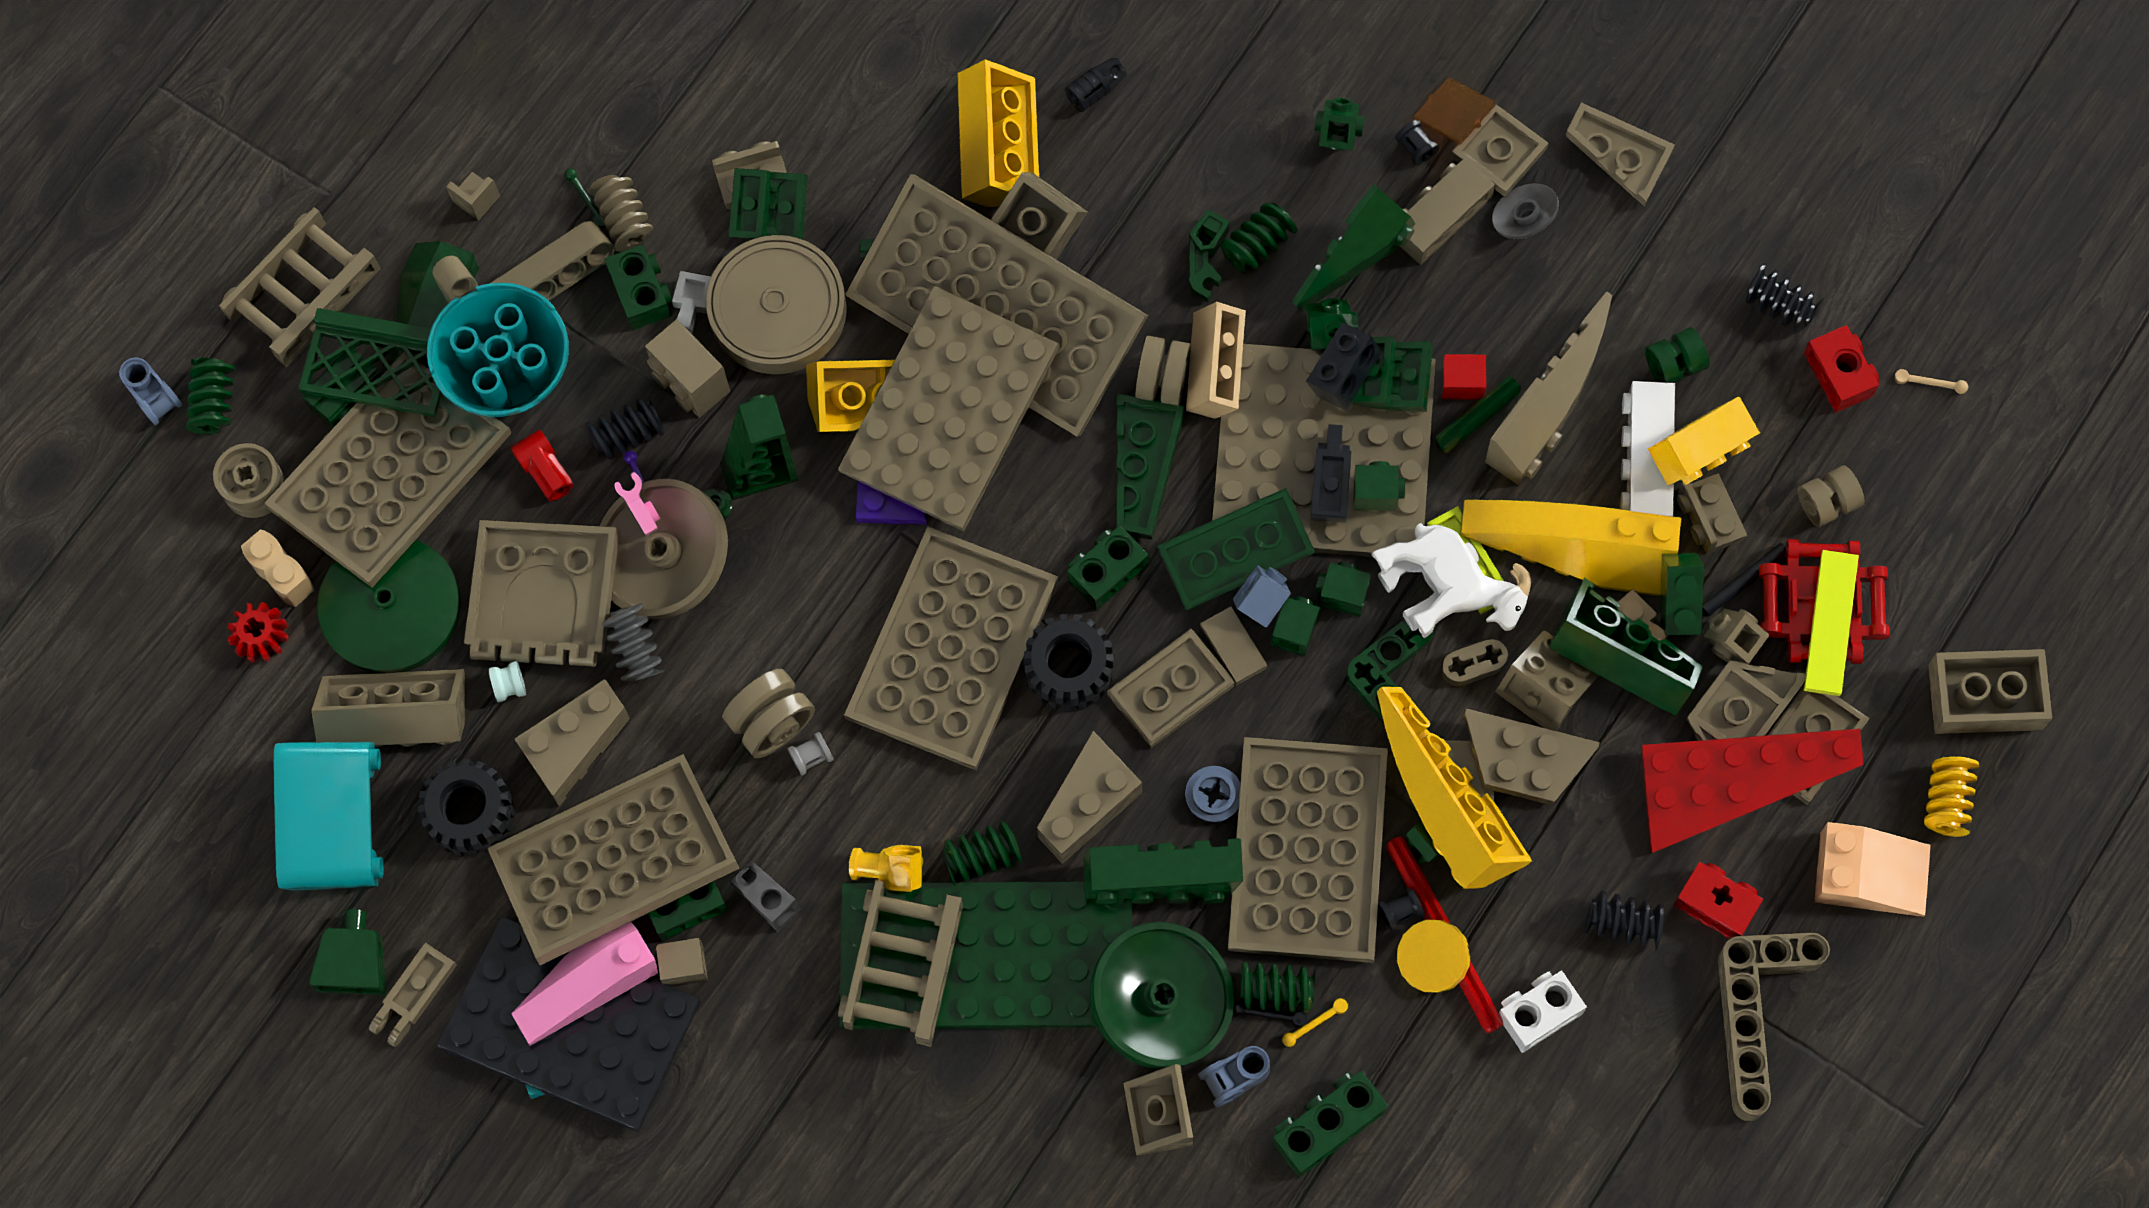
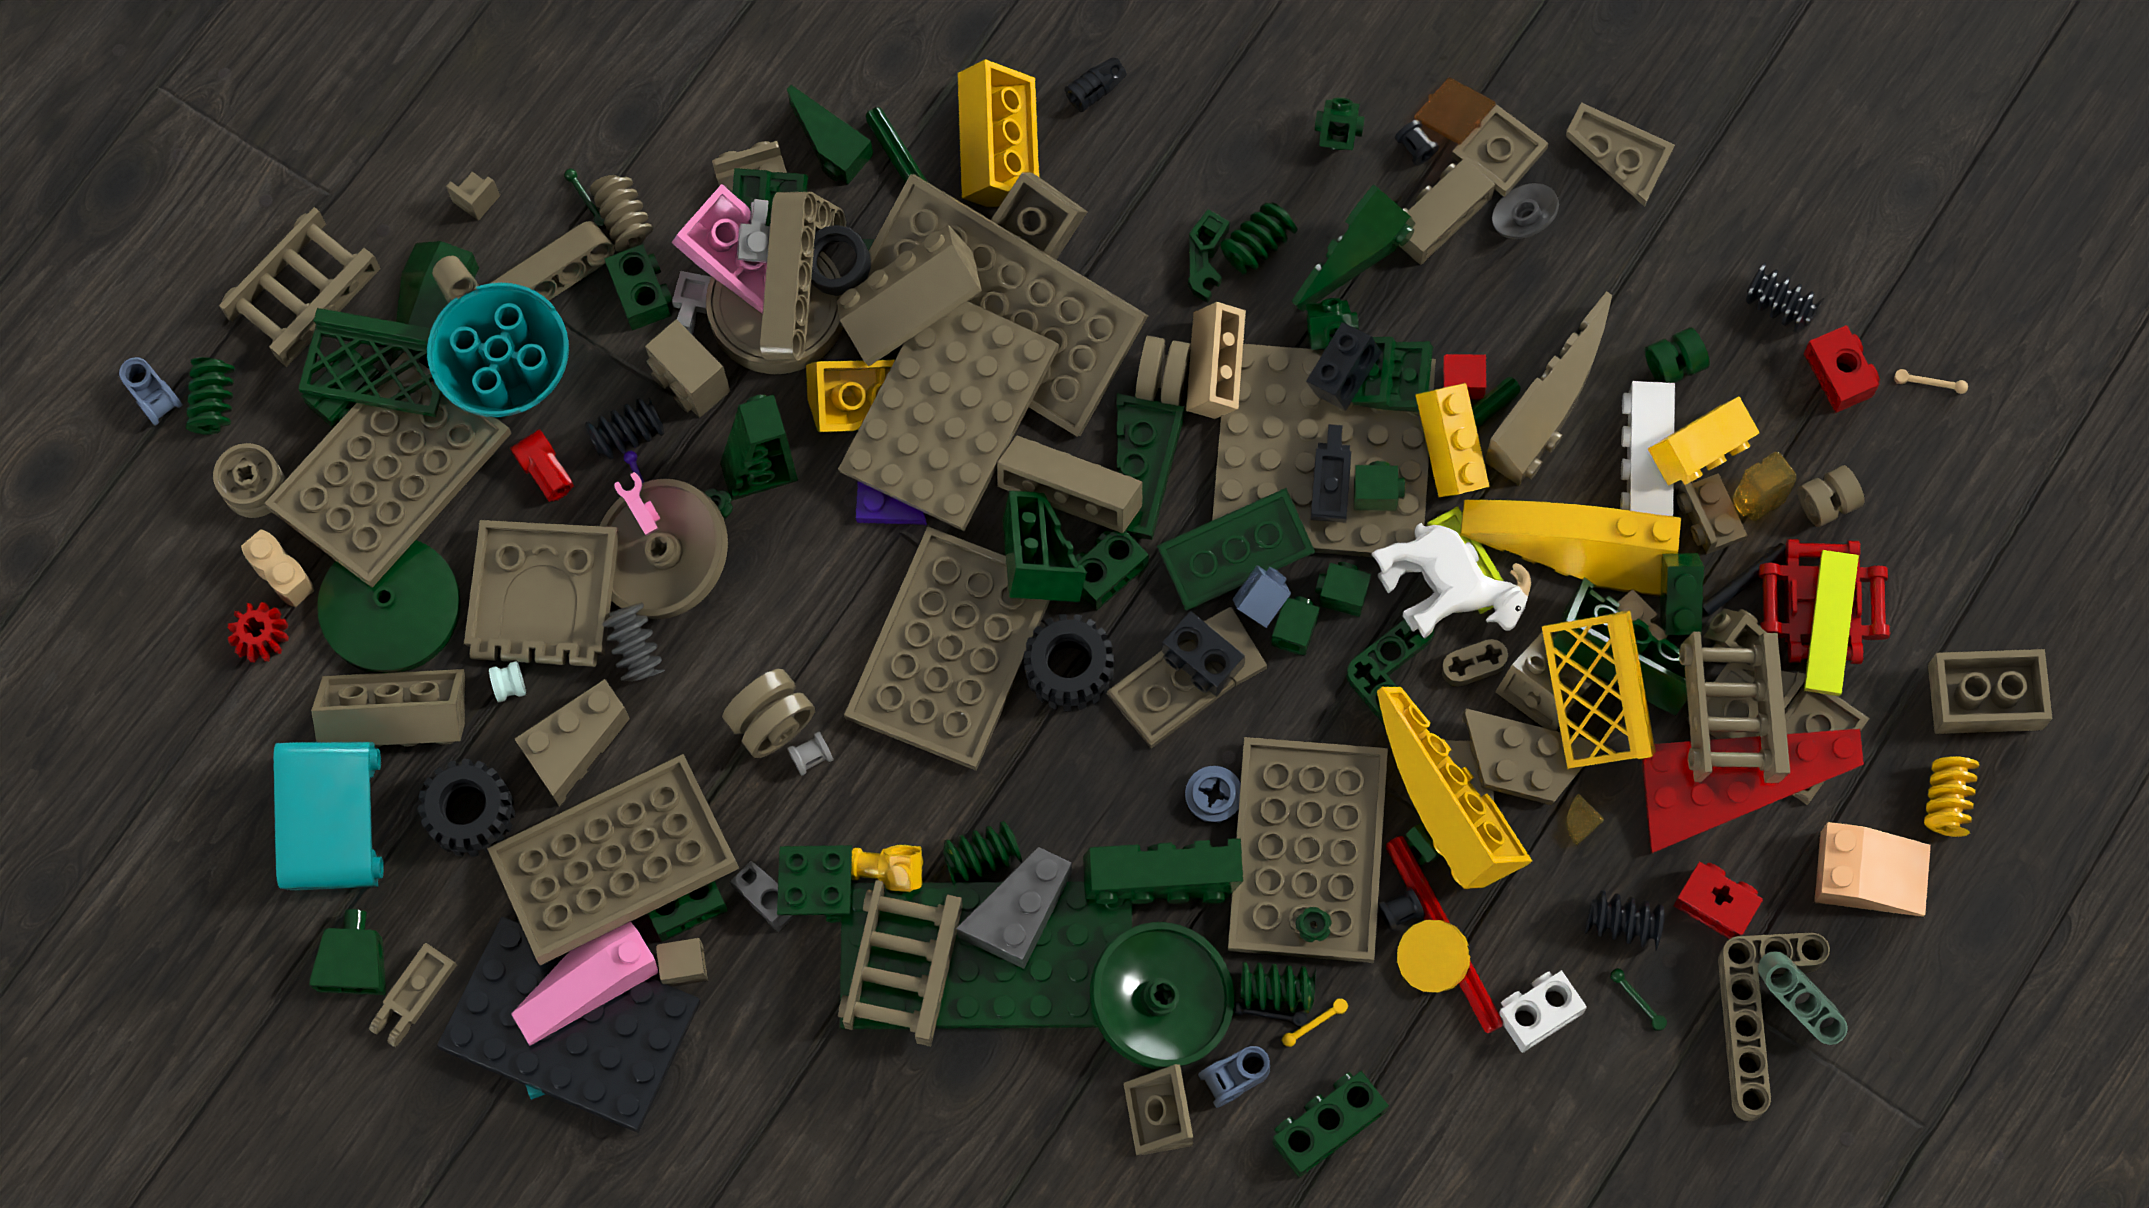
(712, 244): none -> bright pink wedge
(754, 237): none -> light grey plate
(789, 270): none -> dark tan beam
(815, 881): none -> dark green hinge
(836, 144): none -> dark green slope
(856, 276): none -> black tyre
(892, 144): none -> dark green axle
(909, 294): none -> dark tan slope
(1018, 909): none -> flat silver wedge
(1036, 552): none -> dark green wedge
(1070, 483): none -> dark tan brick
(1088, 799): dark tan wedge -> none
(1210, 648): none -> black brick
(1310, 915): none -> dark green plate
(1452, 440): none -> yellow brick
(1582, 819): none -> clear yellow tile
(1630, 685): none -> yellow fence
(1658, 1022): none -> dark green hinge
(1764, 486): none -> clear yellow brick
(1765, 689): none -> dark tan fence
(1810, 1012): none -> sand green beam

